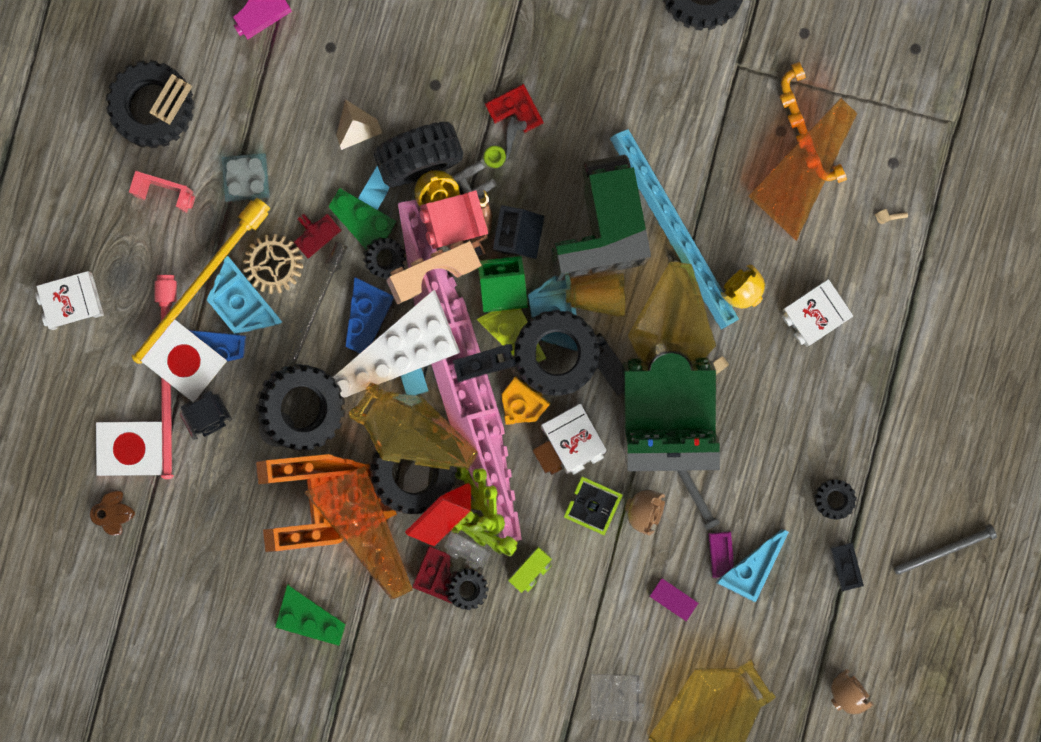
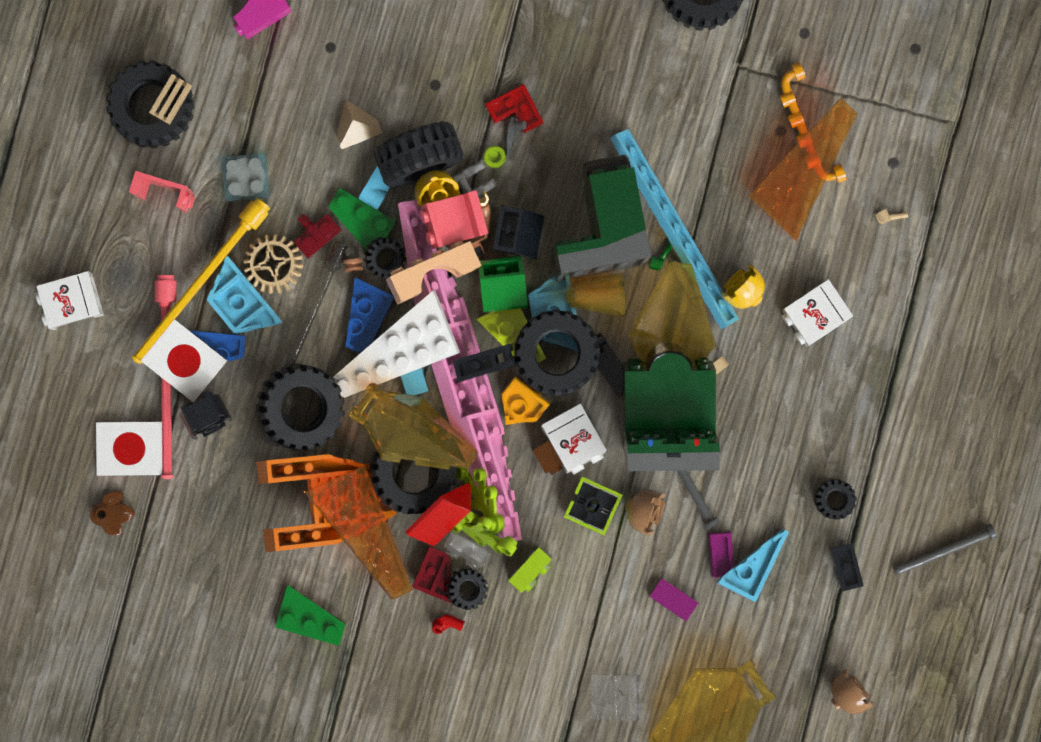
(353, 265): none -> nougat bush
(445, 622): none -> red arm
(657, 263): none -> green hand

